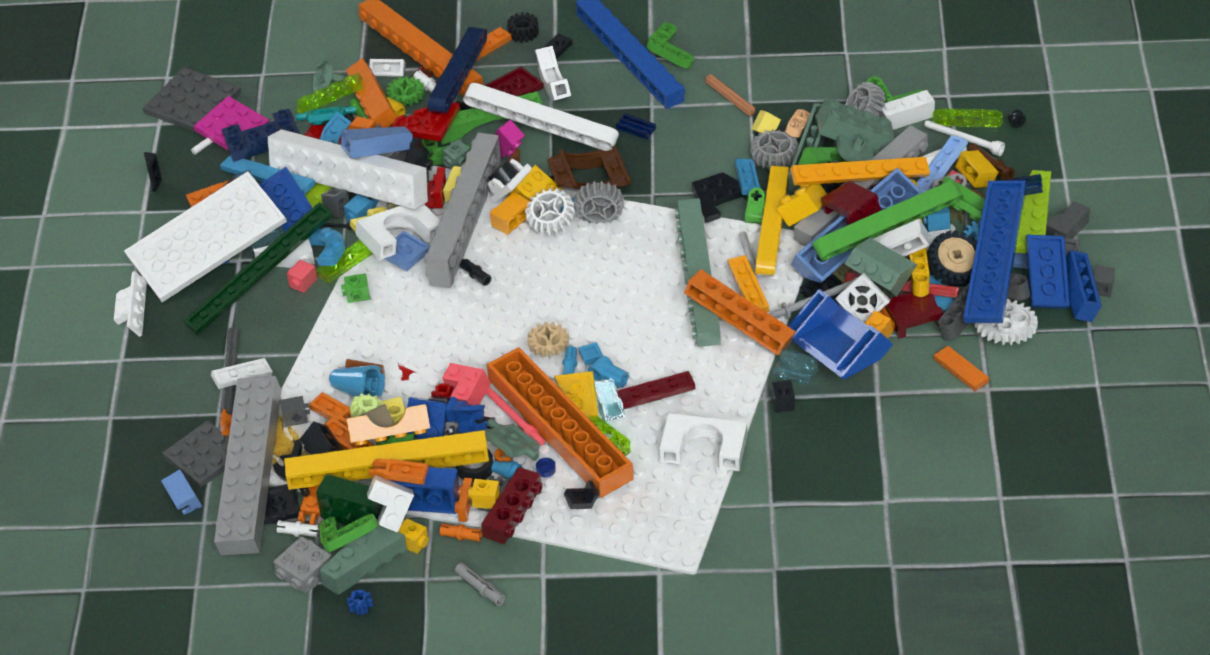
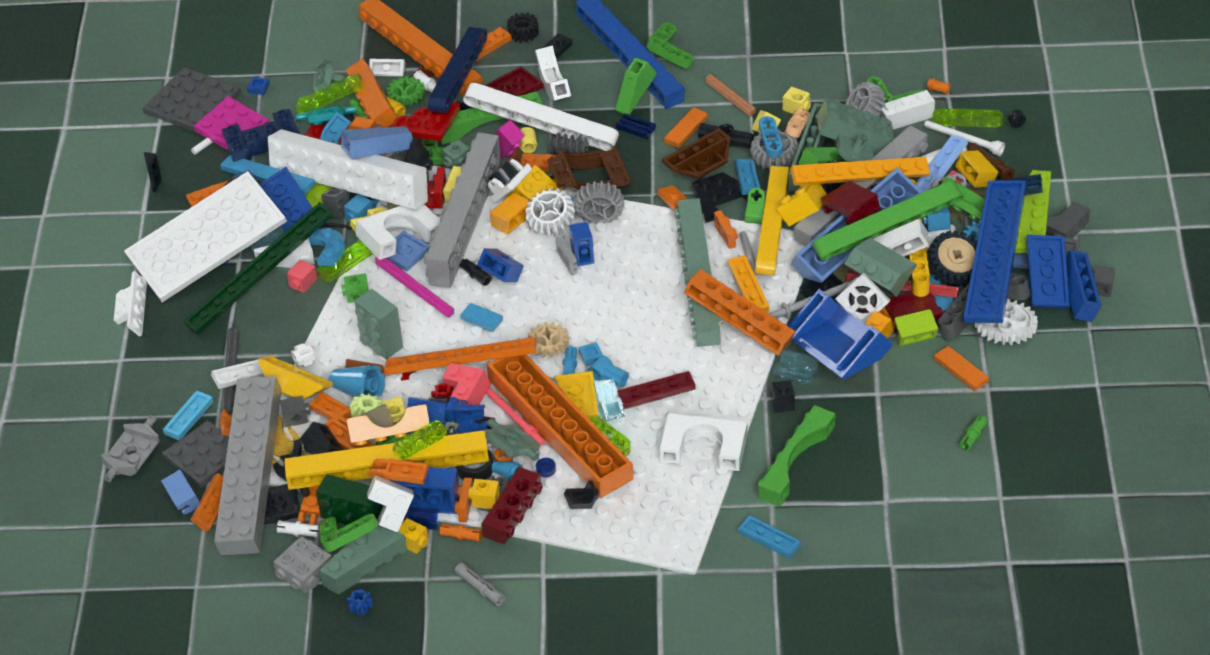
(135, 438): none -> light grey plate
(188, 415): none -> medium azure plate
(209, 505): none -> orange plate
(258, 86): none -> blue tile
(292, 379): none -> yellow wedge
(303, 355): none -> white gear
(378, 324): none -> sand green brick
(408, 446): none -> clear neon green beam
(415, 286): none -> dark pink axle
(425, 516): none -> clear blue tile
(460, 355): none -> orange tile
(481, 317): none -> dark azure tile
(500, 265): none -> blue brick
(529, 141): none -> light yellow brick
(539, 160): none -> orange plate
(566, 255): none -> light grey tile
(568, 145): none -> dark grey piece
(581, 243): none -> blue brick
(635, 83): none -> bright green slope
(670, 196): none -> orange plate
(685, 127): none -> orange tile
(701, 155): none -> reddish brown wedge
(725, 230): none -> orange plate
(738, 138): none -> black piece
(769, 536): none -> dark azure tile
(772, 131): none -> dark azure beam
(796, 99): none -> light yellow brick
(815, 428): none -> bright green arch
(915, 327): none -> lime panel
(938, 86): none -> orange pin
(973, 432): none -> bright green pin

